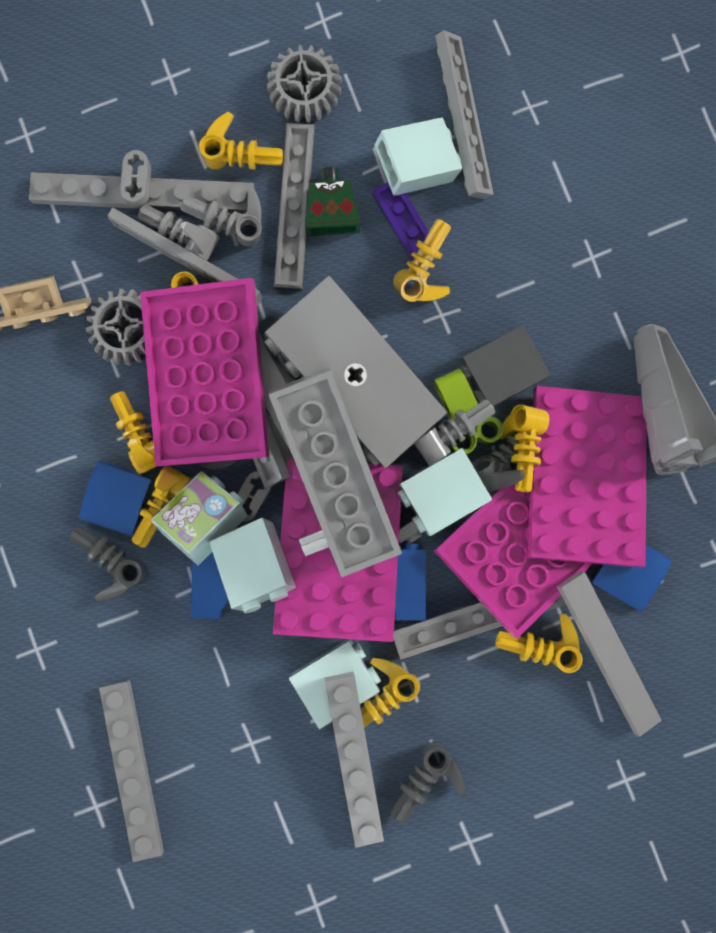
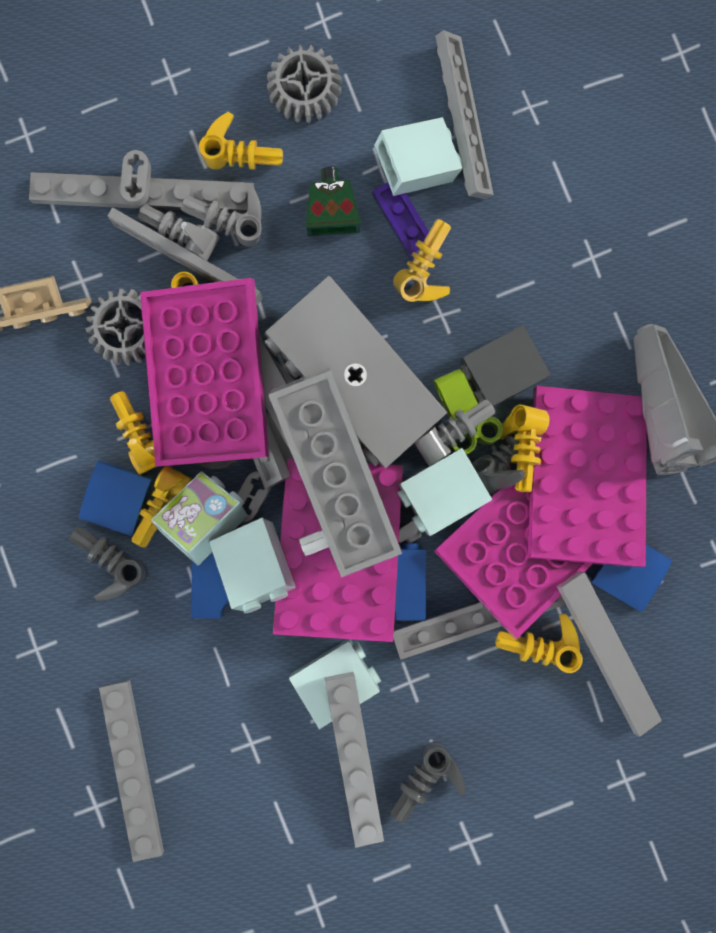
(293, 206): light grey tile -> none
(391, 696): yellow piece -> none

